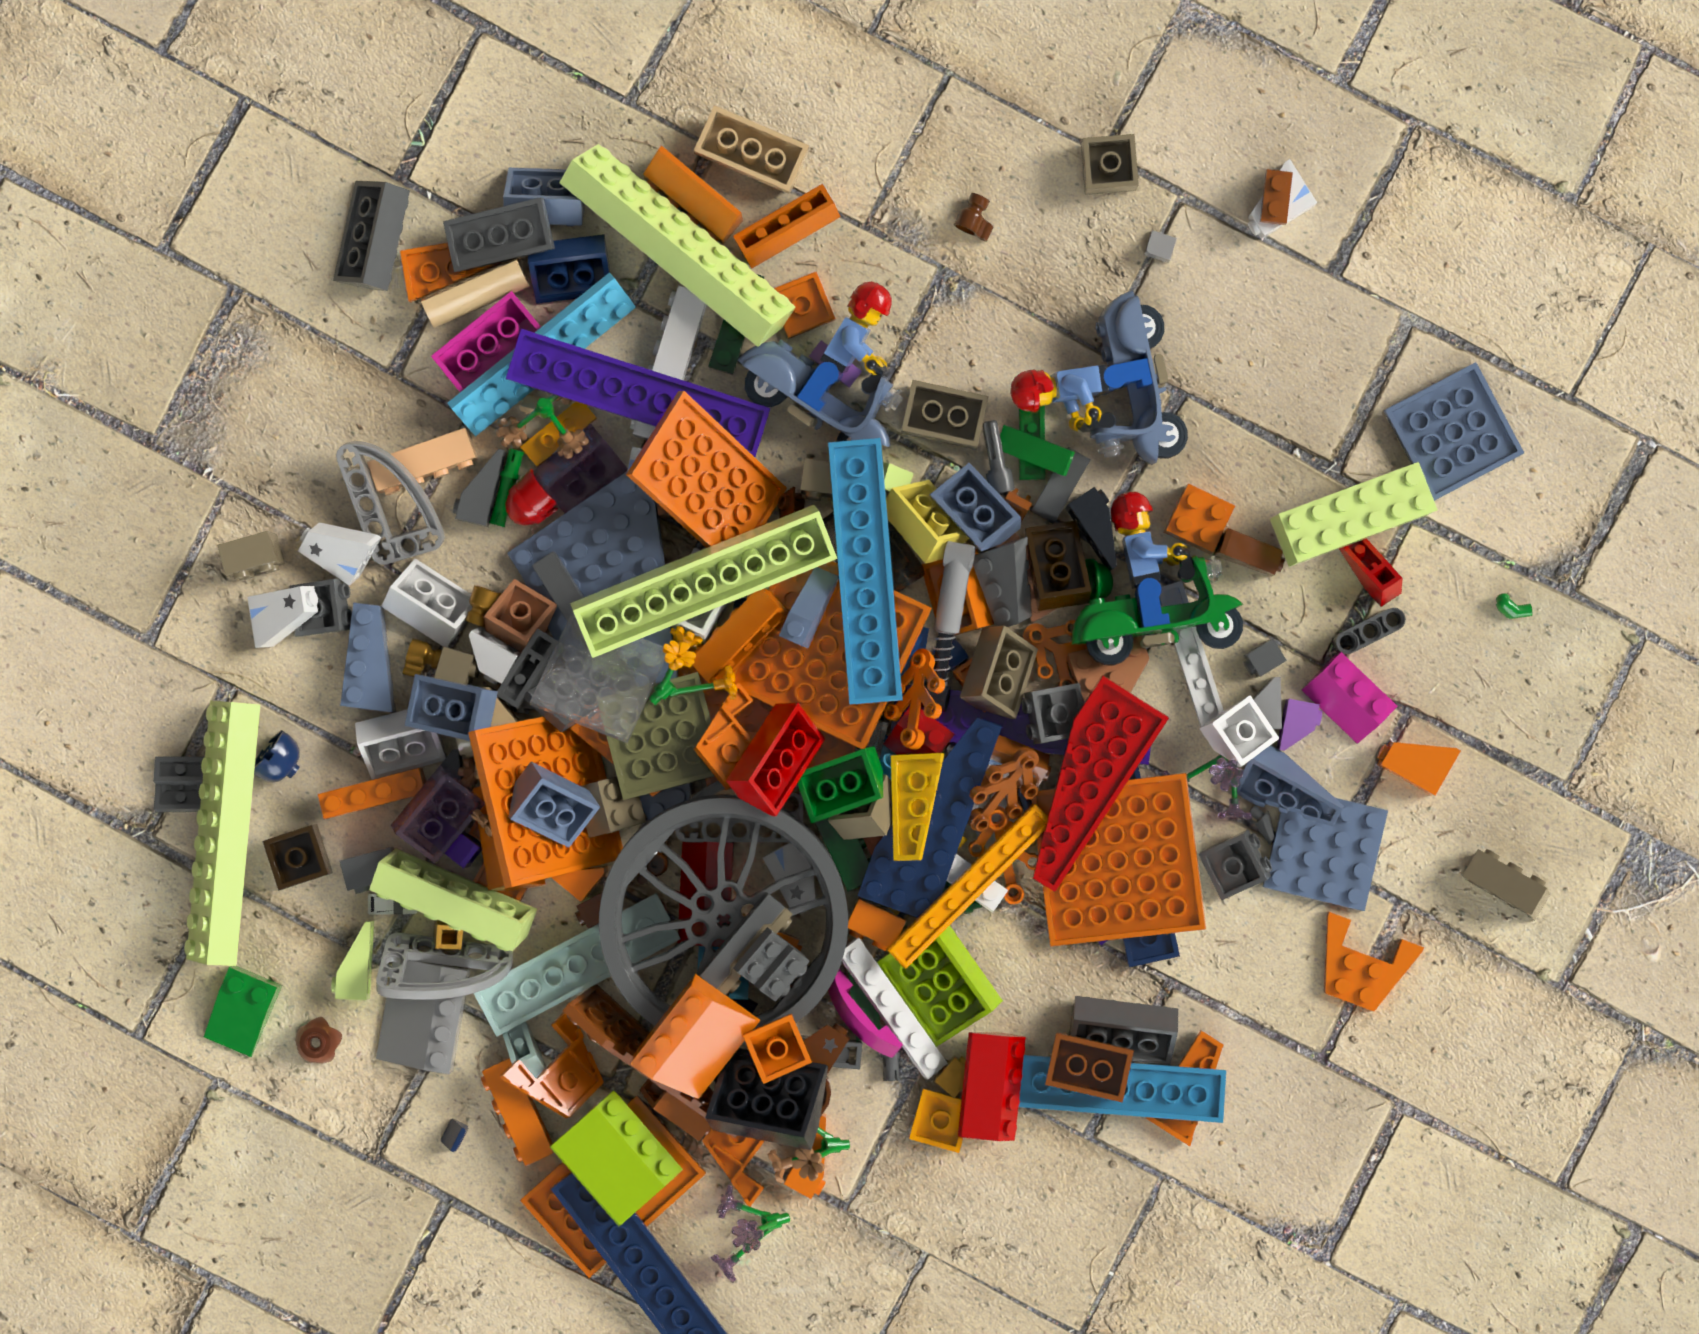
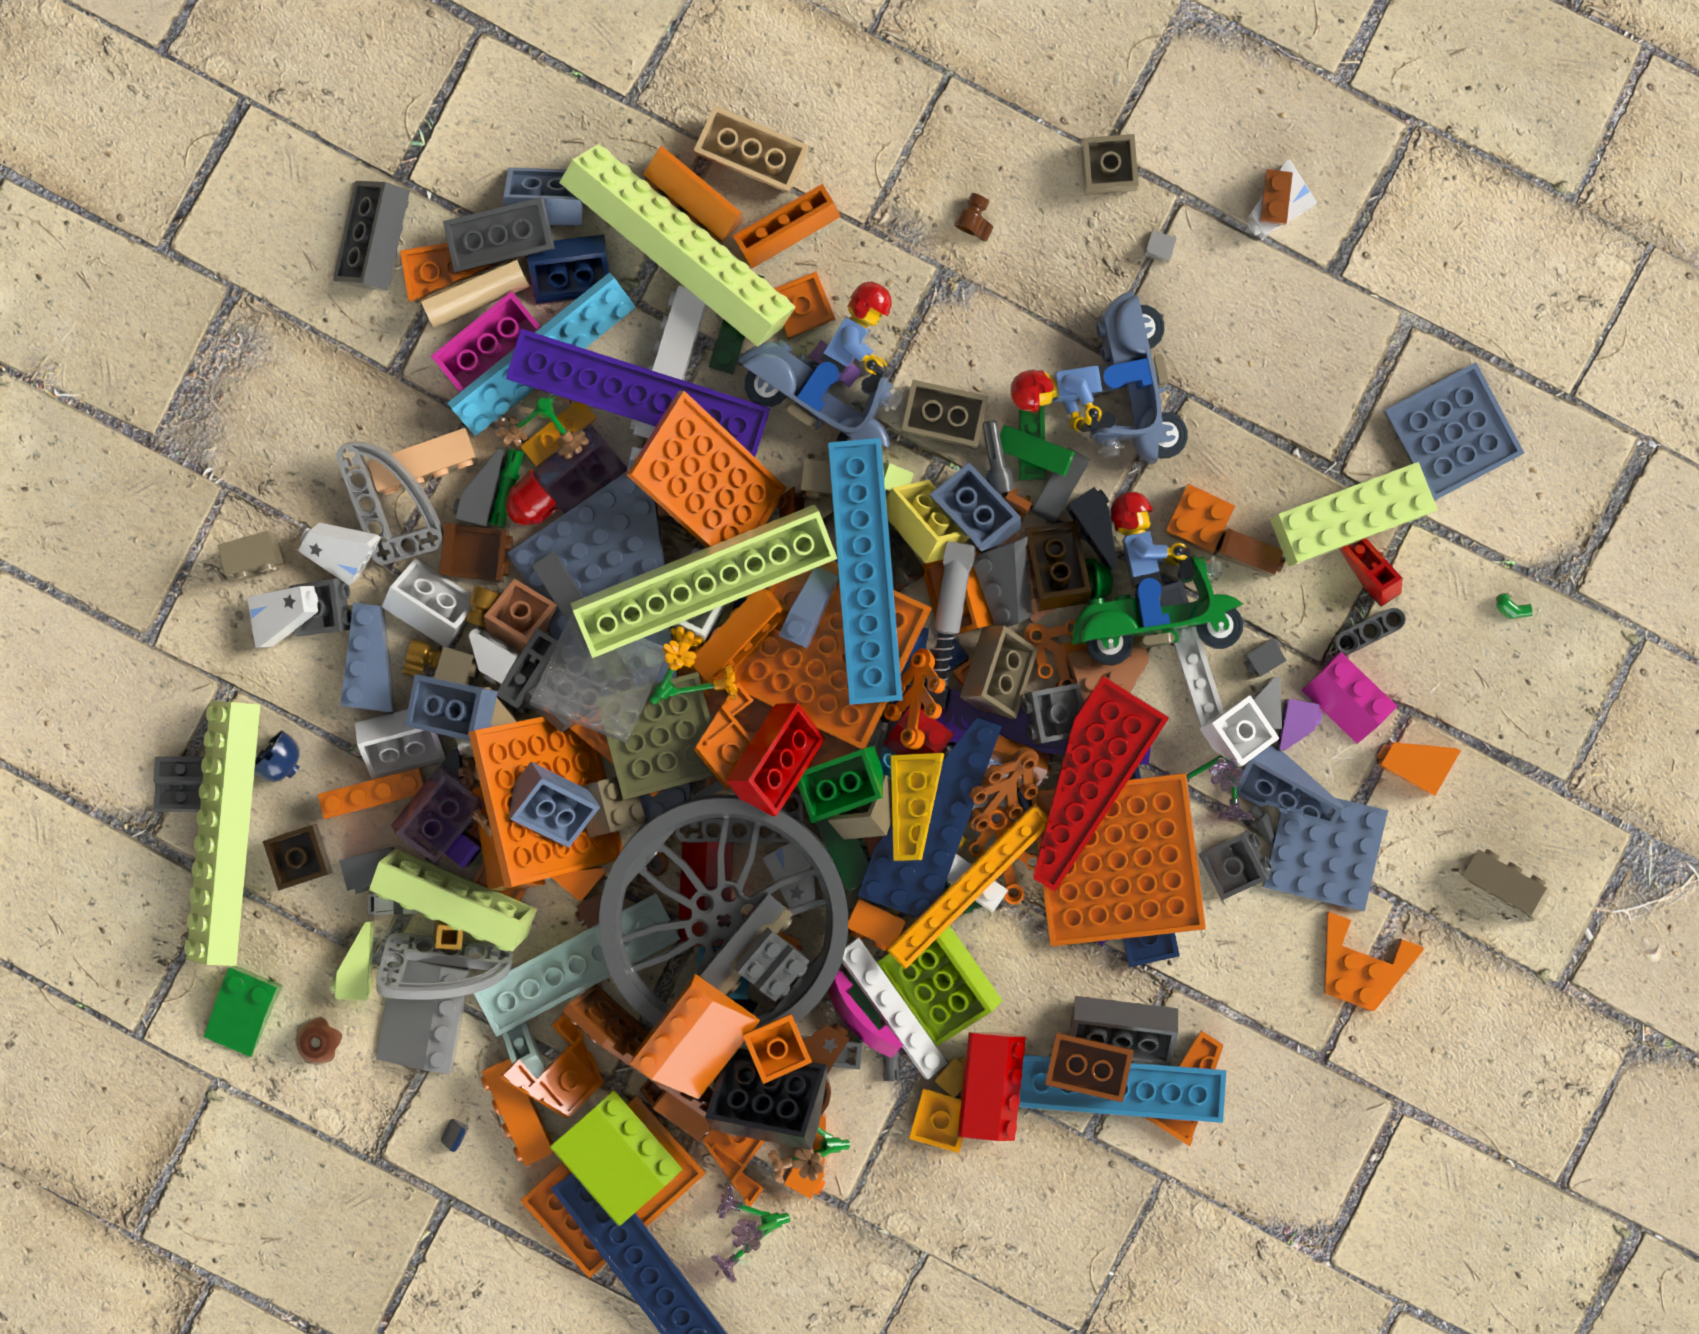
(475, 552): none -> reddish brown panel

